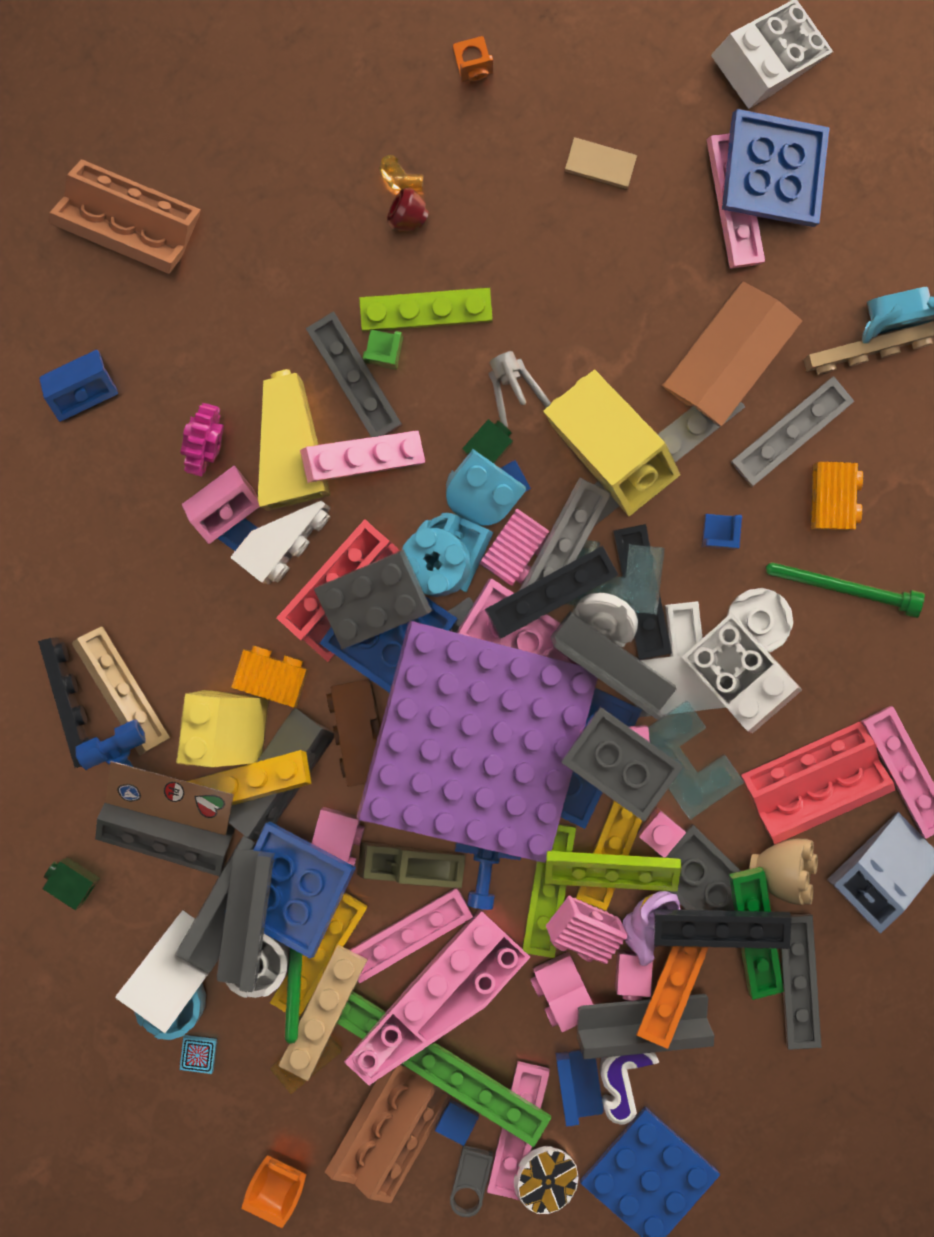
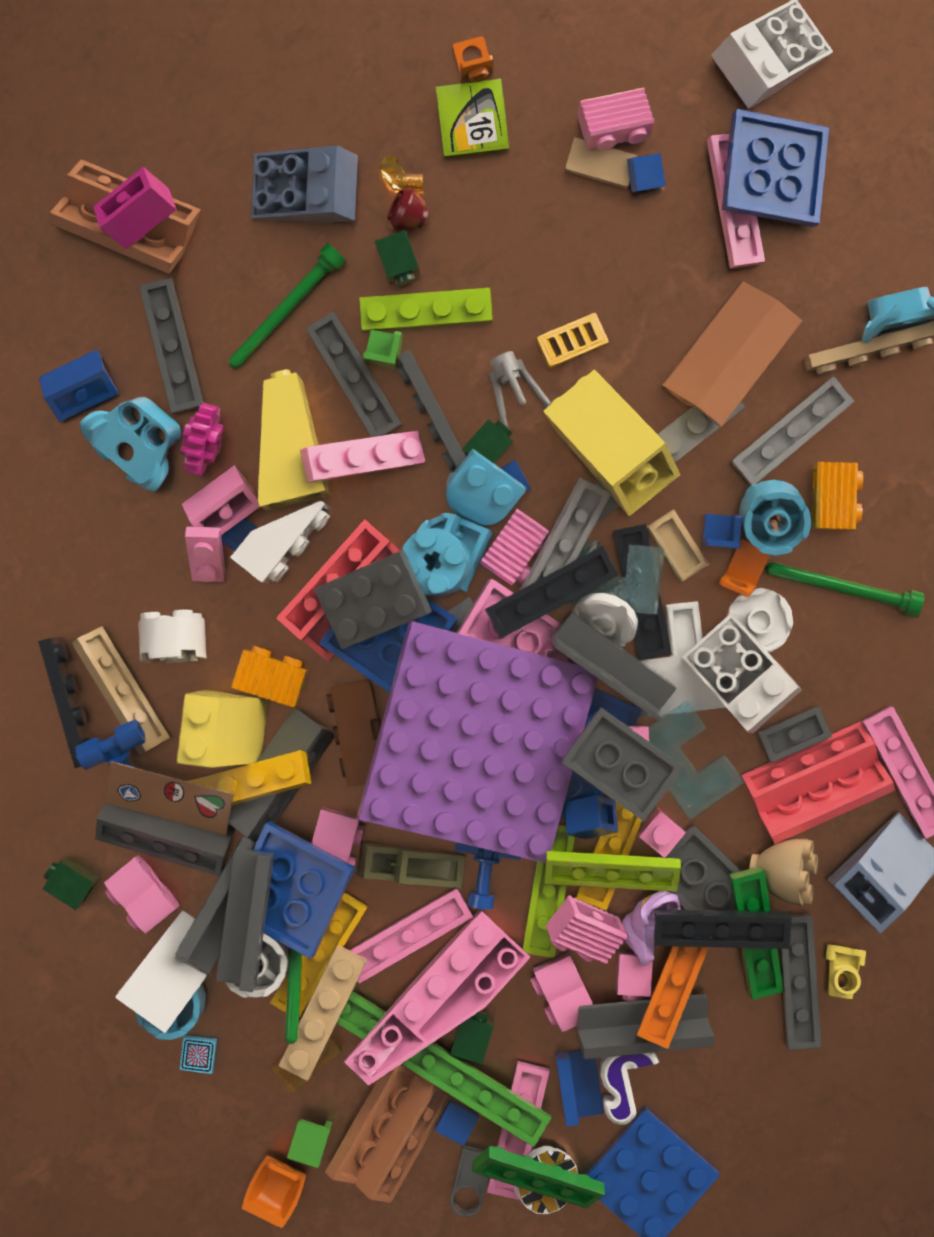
(109, 429): none -> medium azure piece
(134, 208): none -> dark pink brick
(141, 895): none -> bright pink brick
(171, 345): none -> dark grey plate
(172, 638): none -> white brick
(205, 554): none -> bright pink plate
(305, 185): none -> sand blue slope
(309, 1142): none -> bright green panel
(327, 261): none -> green piece
(398, 258): none -> dark green brick
(426, 401): none -> dark grey plate
(472, 117): none -> slope
(473, 1037): none -> dark green brick
(538, 1177): none -> green plate
(548, 354): none -> yellow slope
(591, 817): none -> blue panel
(615, 119): none -> bright pink brick
(646, 172): none -> blue tile
(680, 549): none -> tan tile
(745, 569): none -> orange bracket
(788, 528): none -> medium azure brick
(794, 734): none -> dark grey plate
(847, 963): none -> light yellow plate

